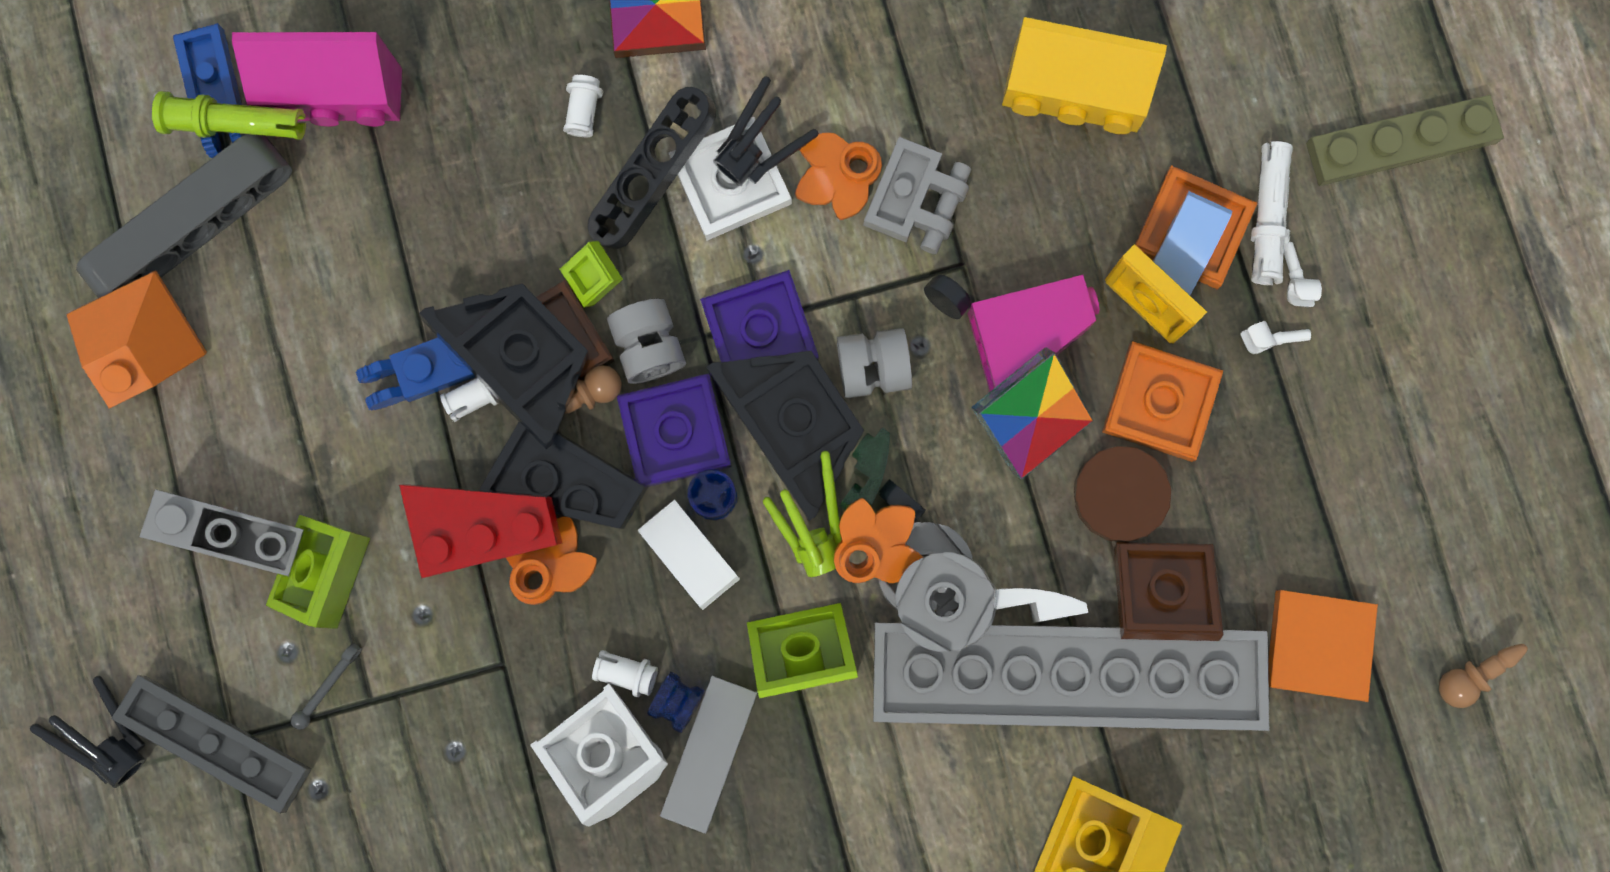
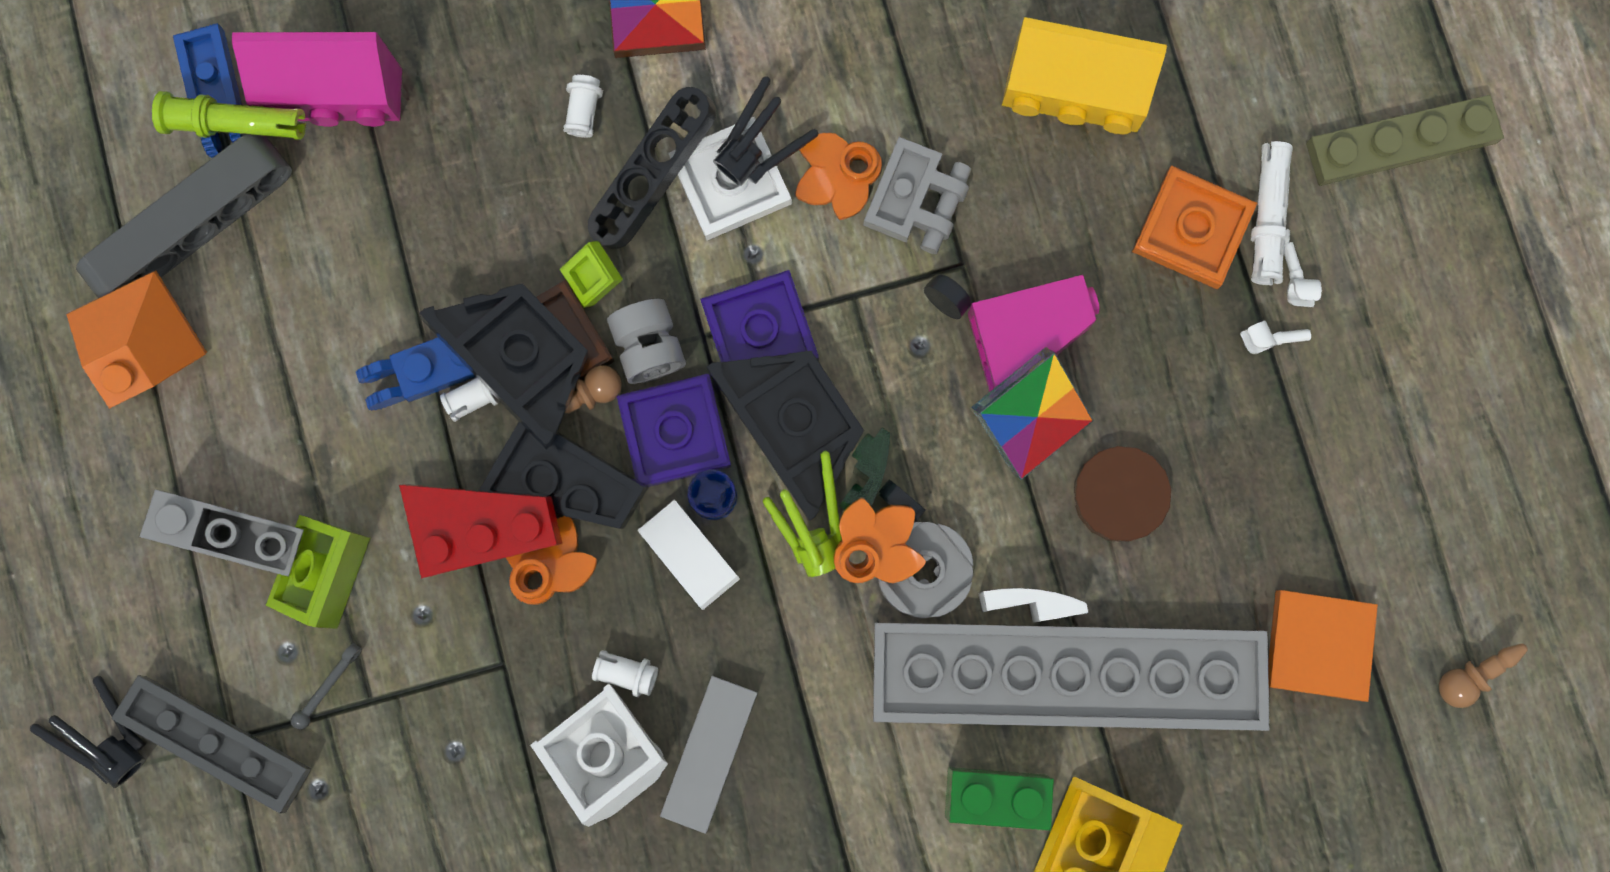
(676, 702): clear blue wheel -> none
(801, 650): lime slope -> none
(891, 365): light grey wheel -> none
(918, 609): light grey plate -> none
(999, 798): none -> green brick
(1154, 295): yellow tile -> none
(1162, 401): orange tile -> none
(1167, 591): reddish brown tile -> none
(1192, 240): light blue slope -> none

